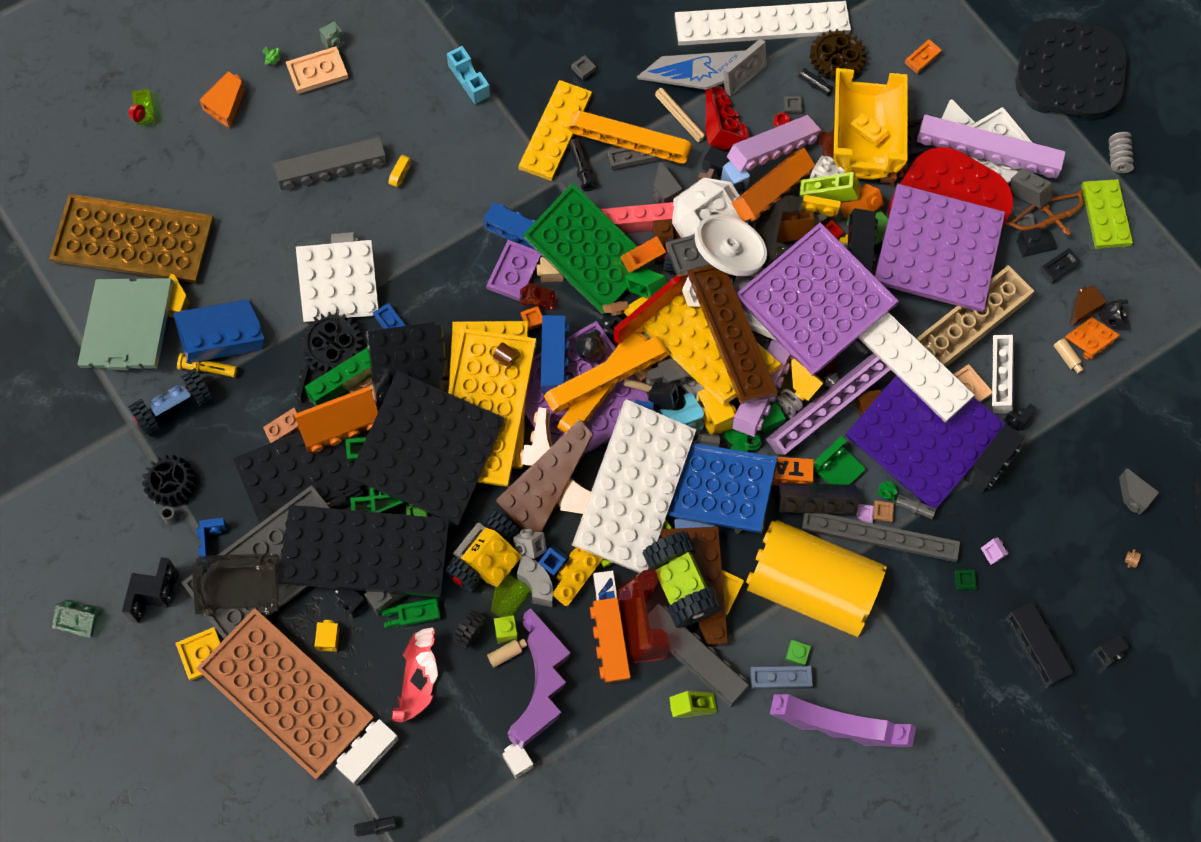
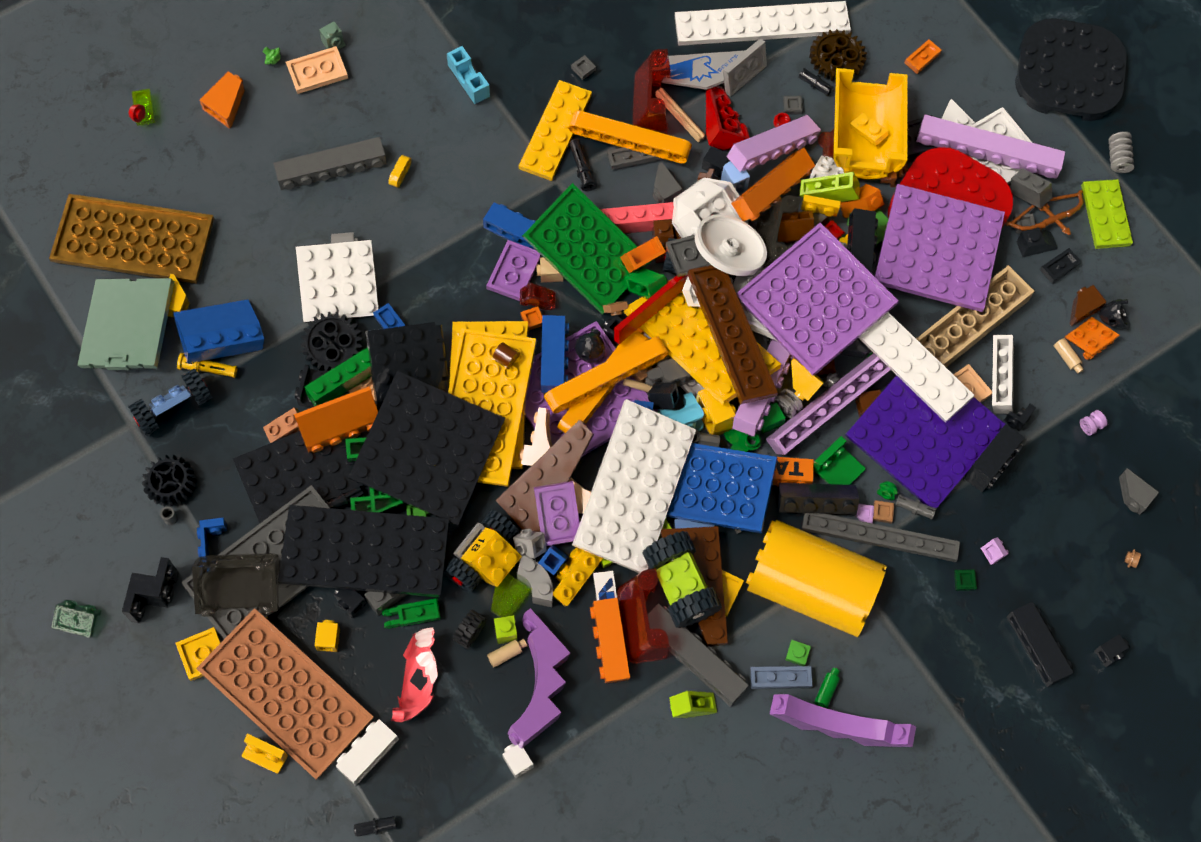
(264, 754): none -> yellow bracket
(557, 512): none -> medium lavender plate
(650, 111): none -> clear red windscreen
(827, 688): none -> green cylinder
(1093, 422): none -> lavender wheel

